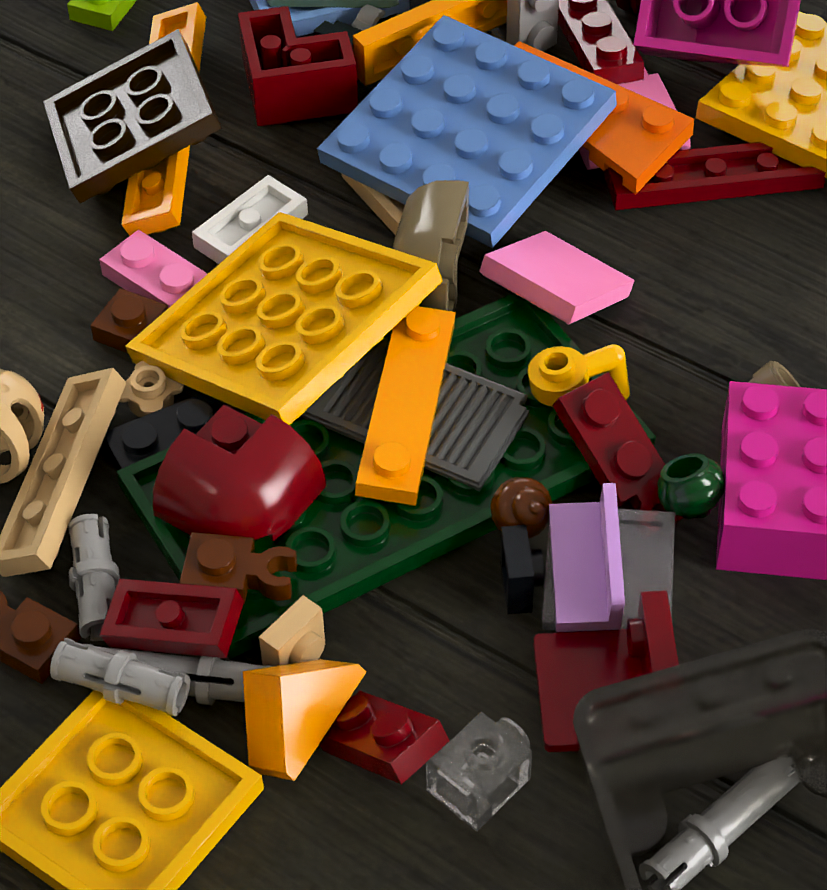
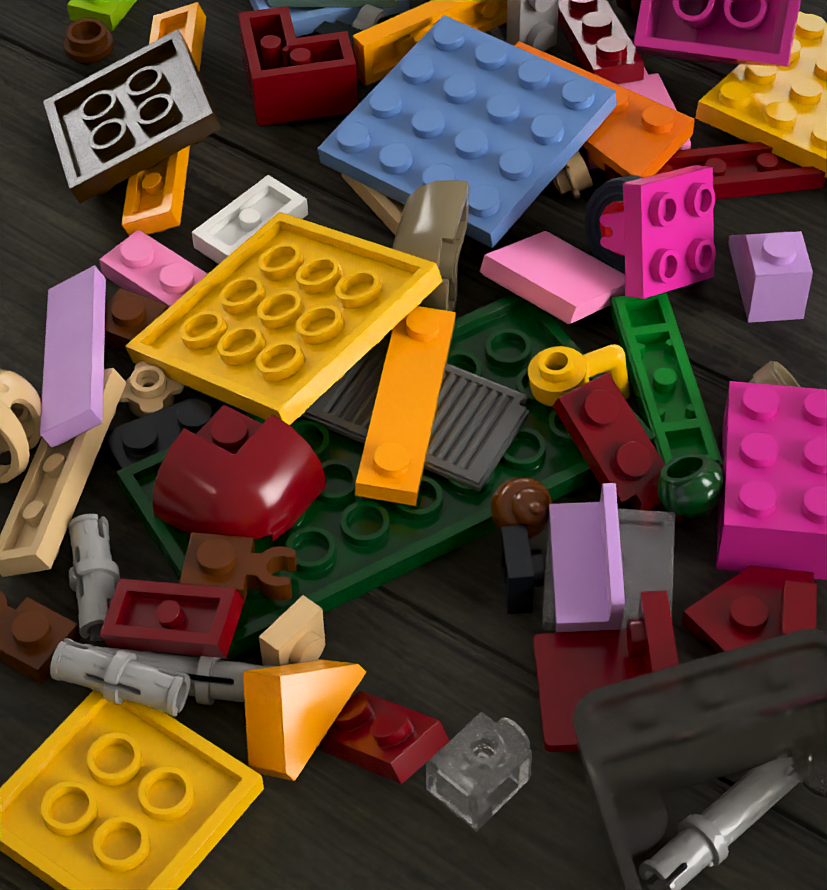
(74, 357): none -> lavender tile
(87, 41): none -> reddish brown plate
(573, 177): none -> tan plate
(655, 229): none -> dark pink plate
(662, 377): none -> green plate
(754, 608): none -> dark red plate
(772, 274): none -> lavender slope

